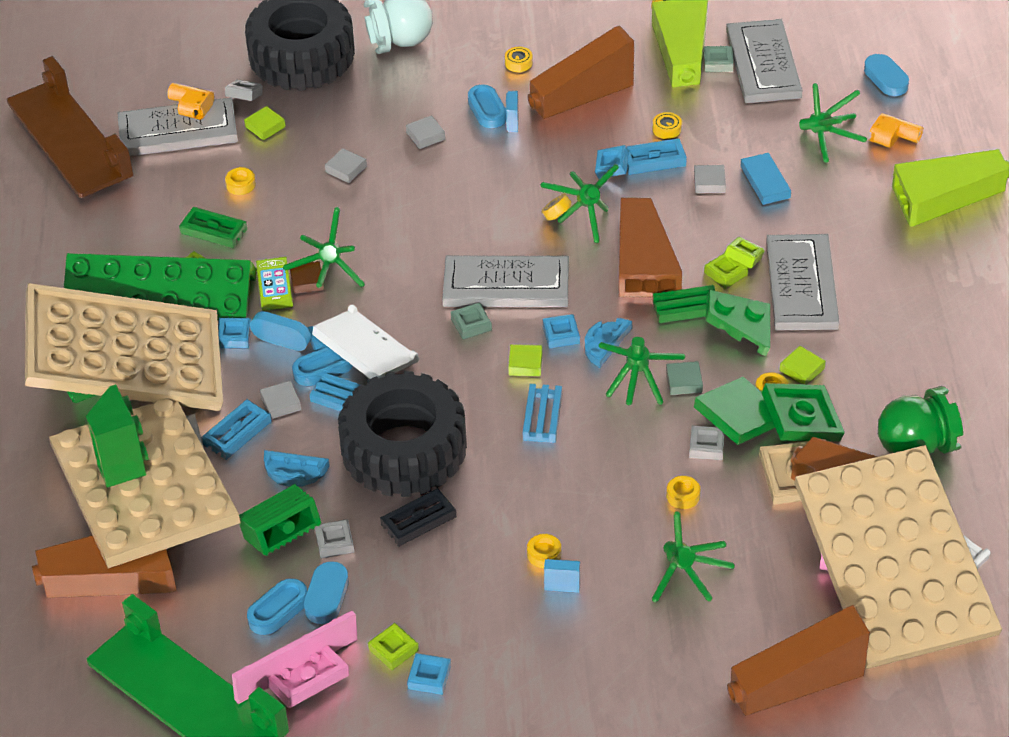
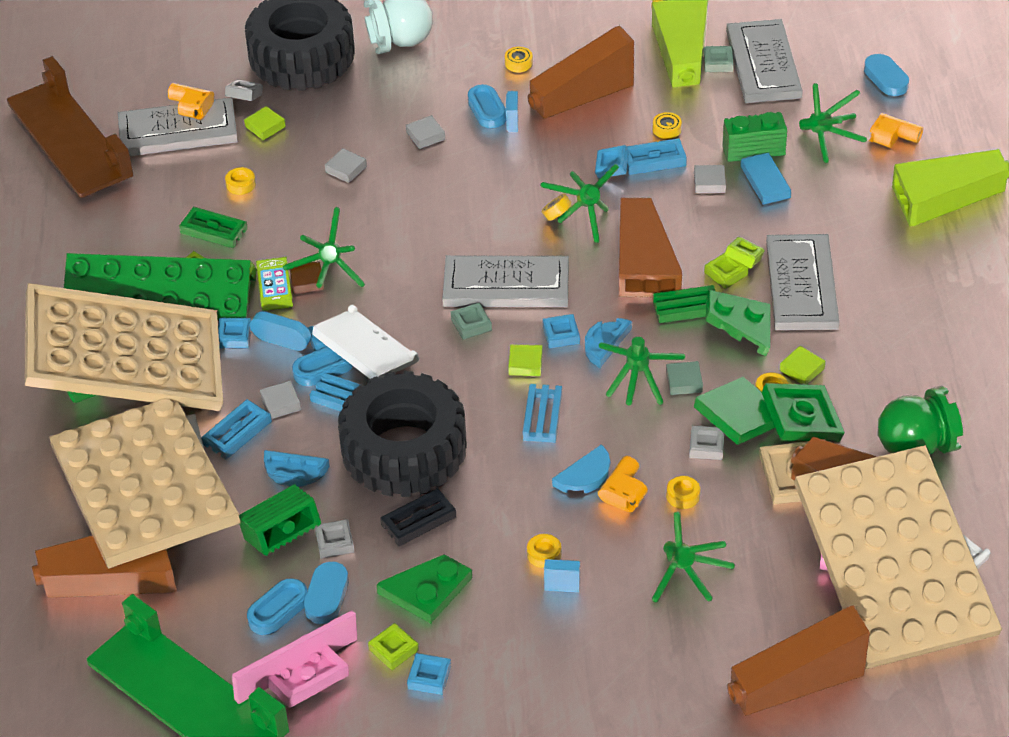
(116, 438): green slope -> none
(426, 587): none -> green wing
(585, 474): none -> dark azure tile
(621, 488): none -> light orange piece
(754, 136): none -> green brick

